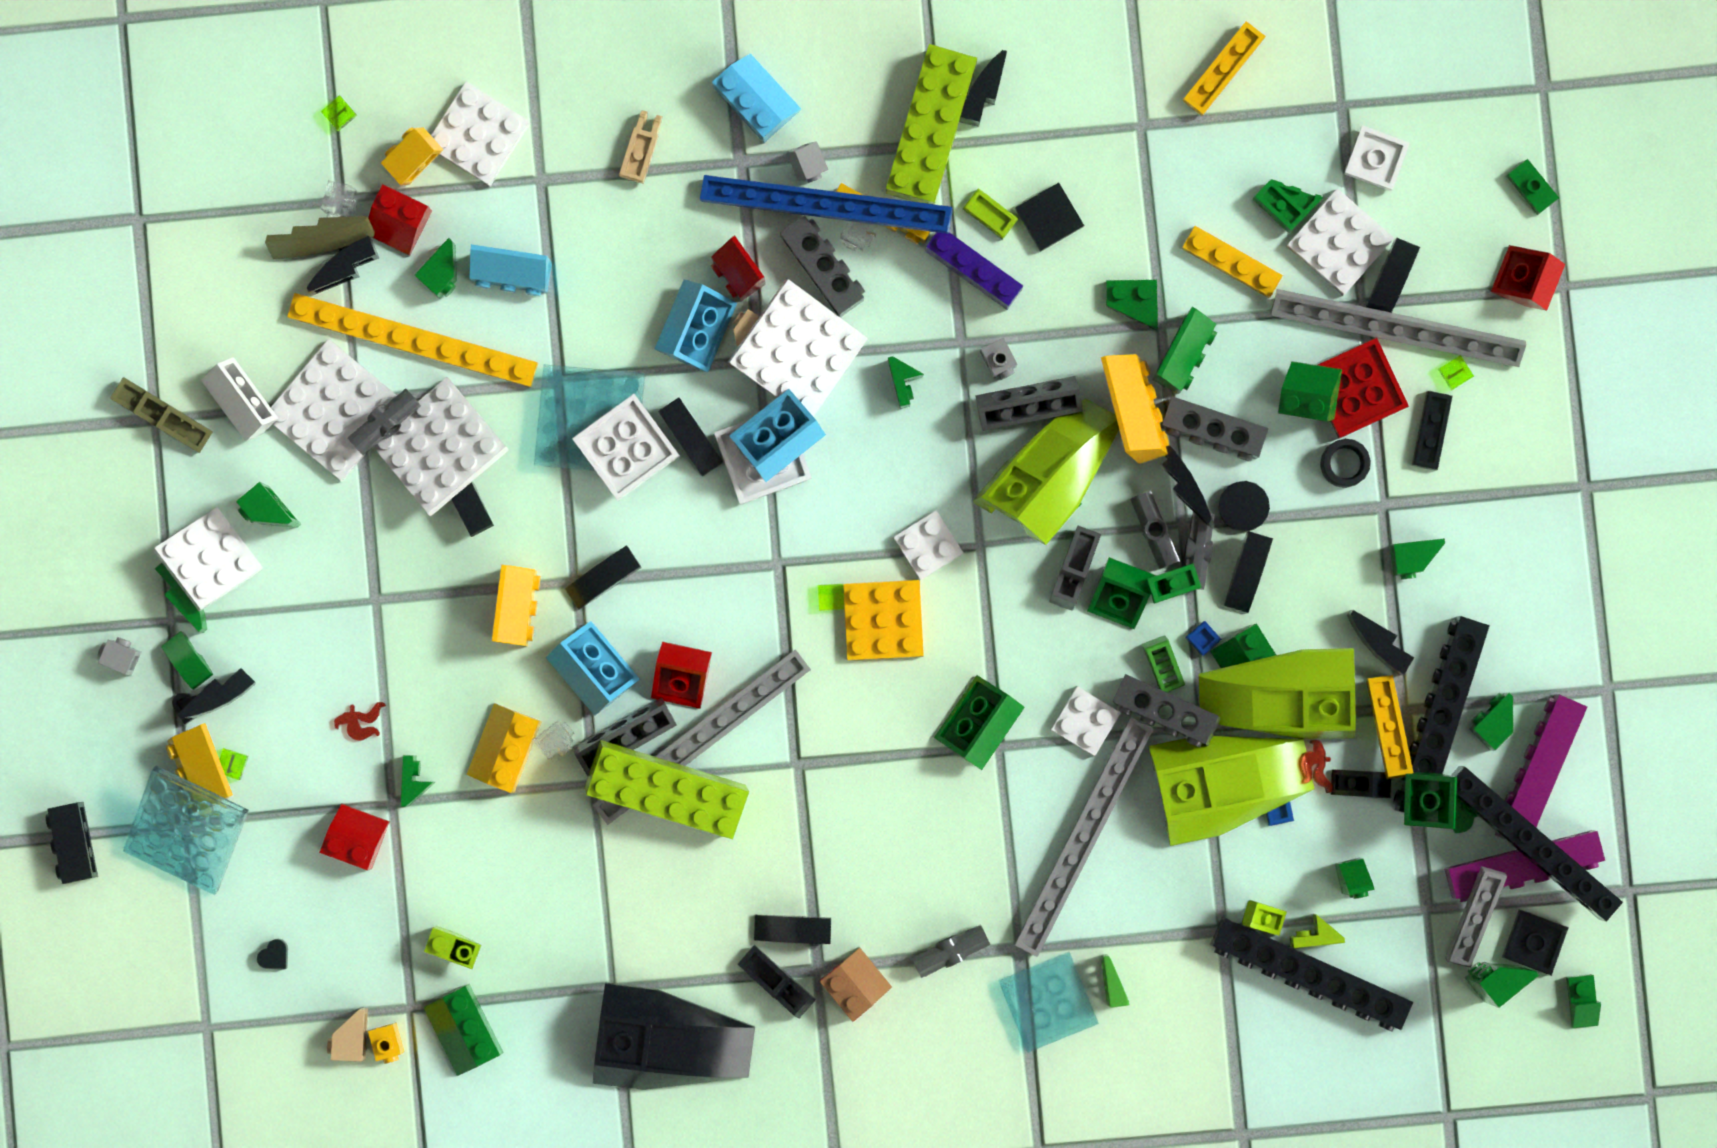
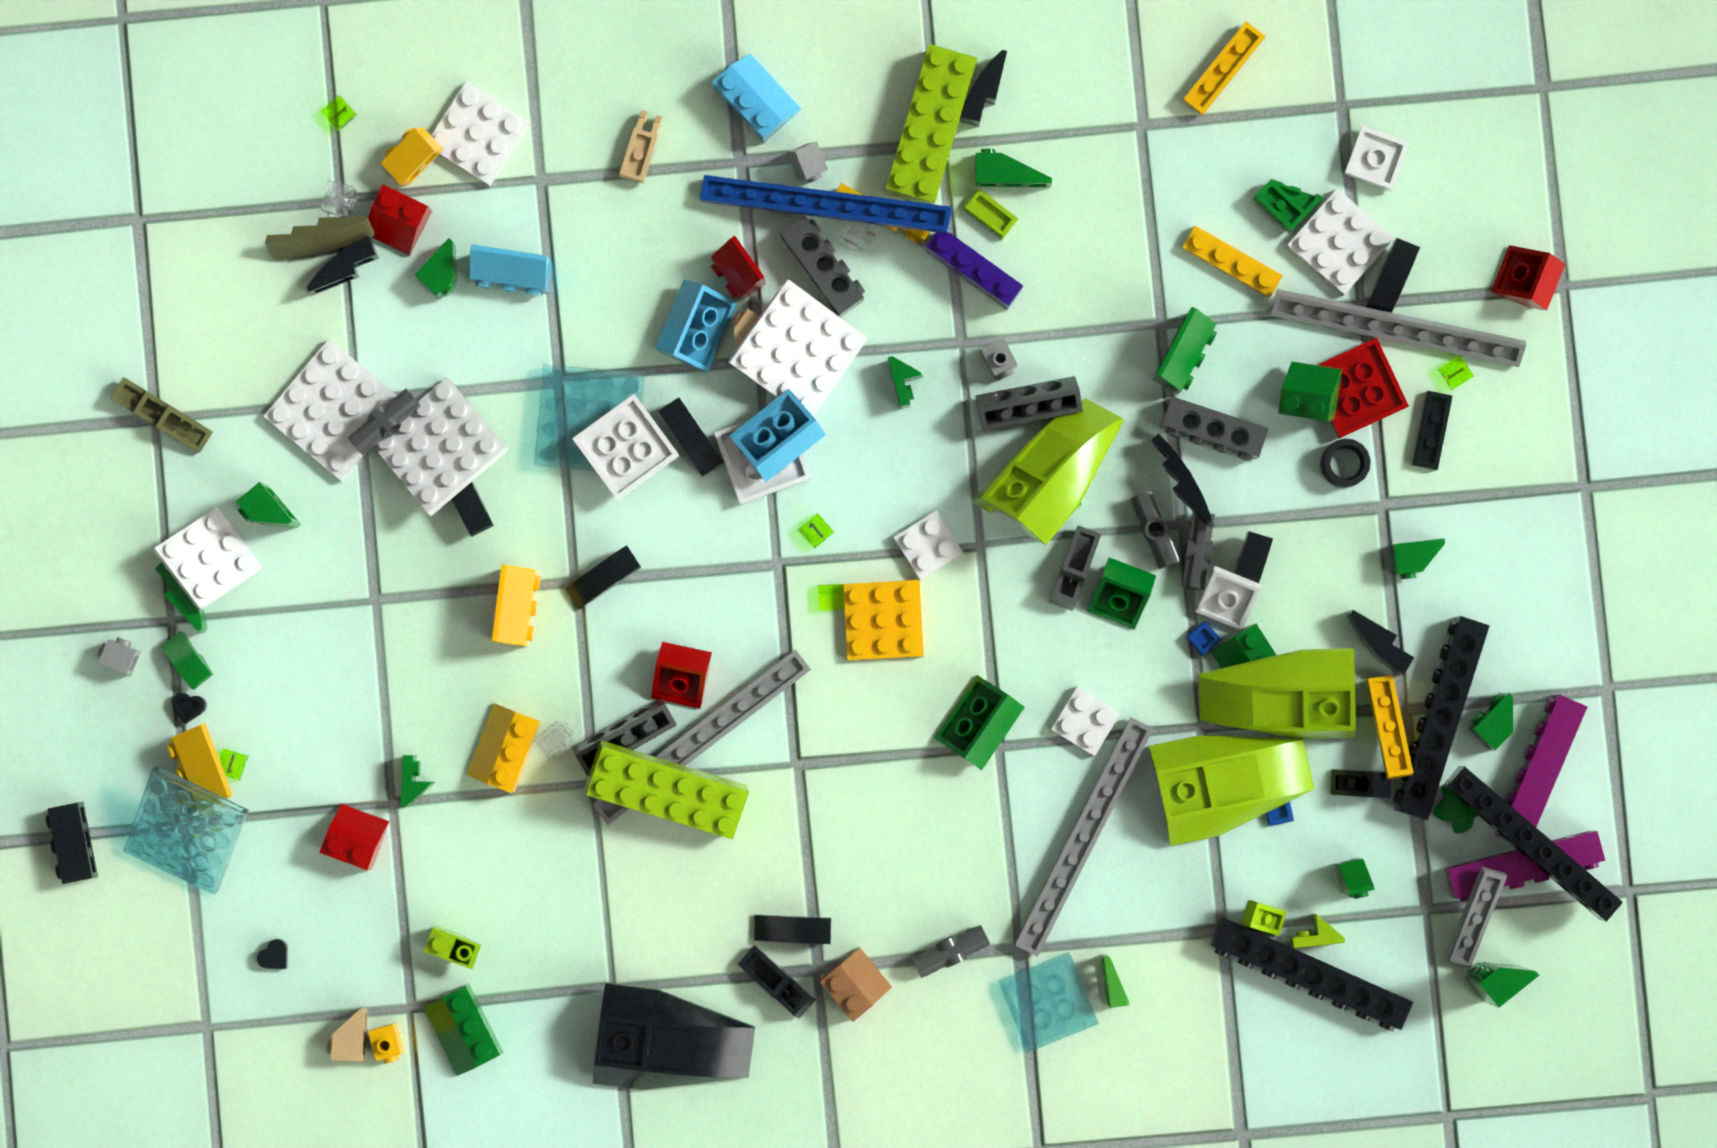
(217, 696): black slope -> none
(239, 399): white brick -> none
(353, 728): clear red piece -> none
(412, 340): yellow plate -> none
(592, 668): medium azure slope -> none
(816, 530): none -> clear neon green tile
(1000, 170): none -> green slope
(1049, 217): black tile -> none
(1132, 688): dark grey brick -> none
(1134, 299): green wing -> none
(1135, 407): yellow slope -> none
(1157, 644): bright green slope -> none
(1173, 583): green slope -> none
(1228, 598): none -> white tile
(1244, 506): black tile -> none
(1317, 757): clear red piece -> none
(1430, 800): green slope -> none
(1532, 186): green plate -> none
(1535, 942): black tile -> none
(1582, 1001): green slope -> none

